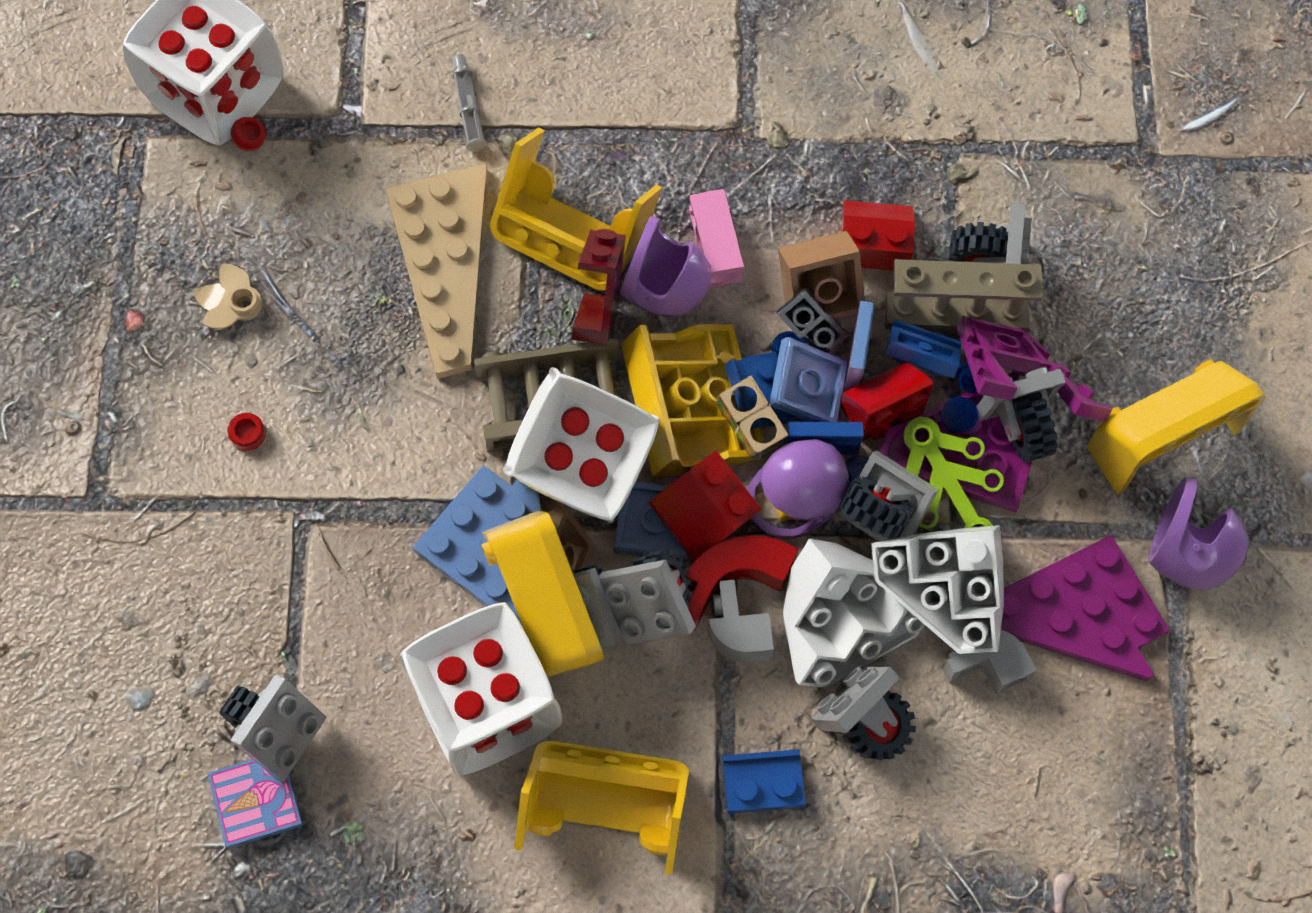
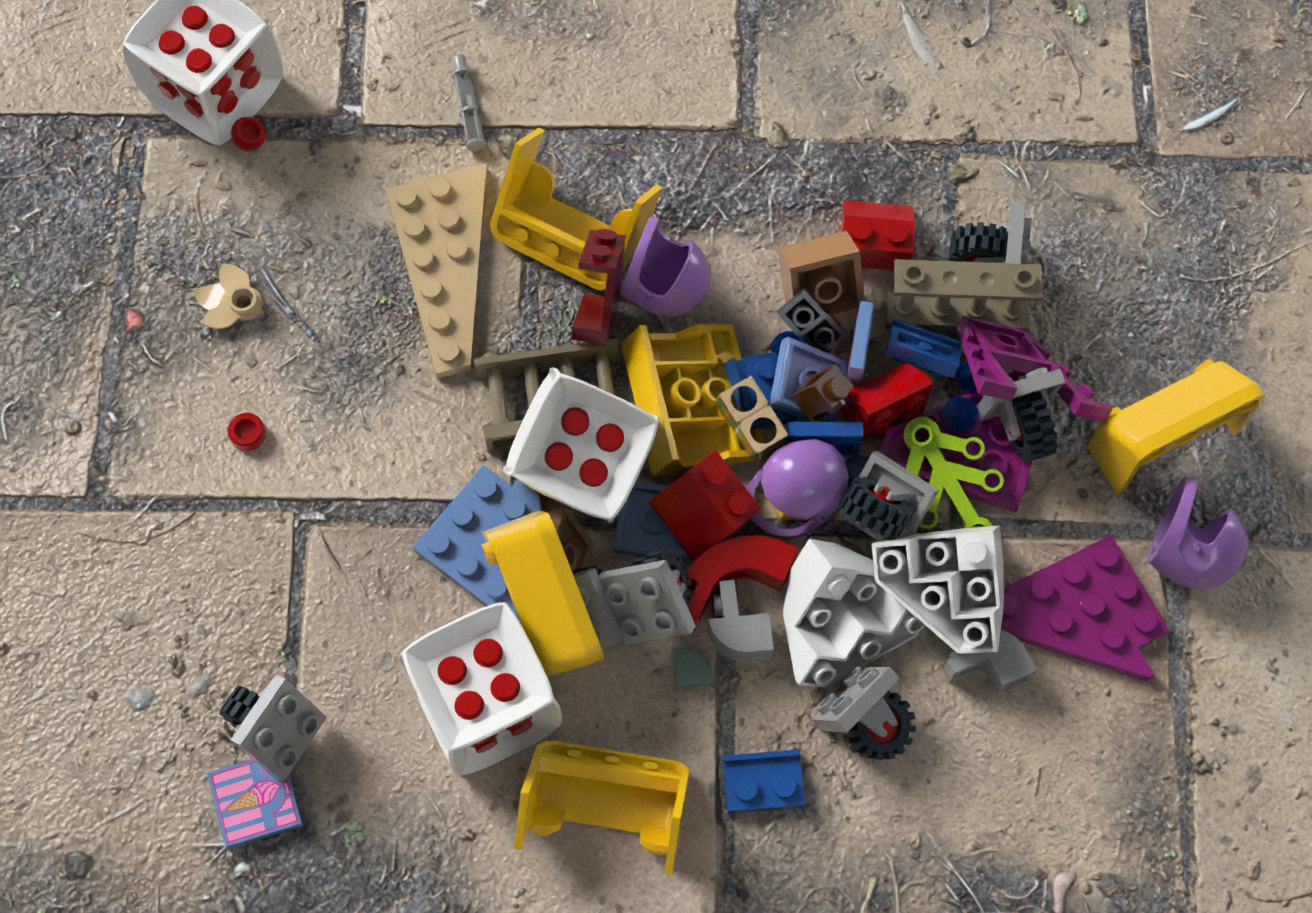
(691, 669): none -> sand green tile
(716, 236): bright pink piece -> none
(823, 393): none -> reddish brown brick

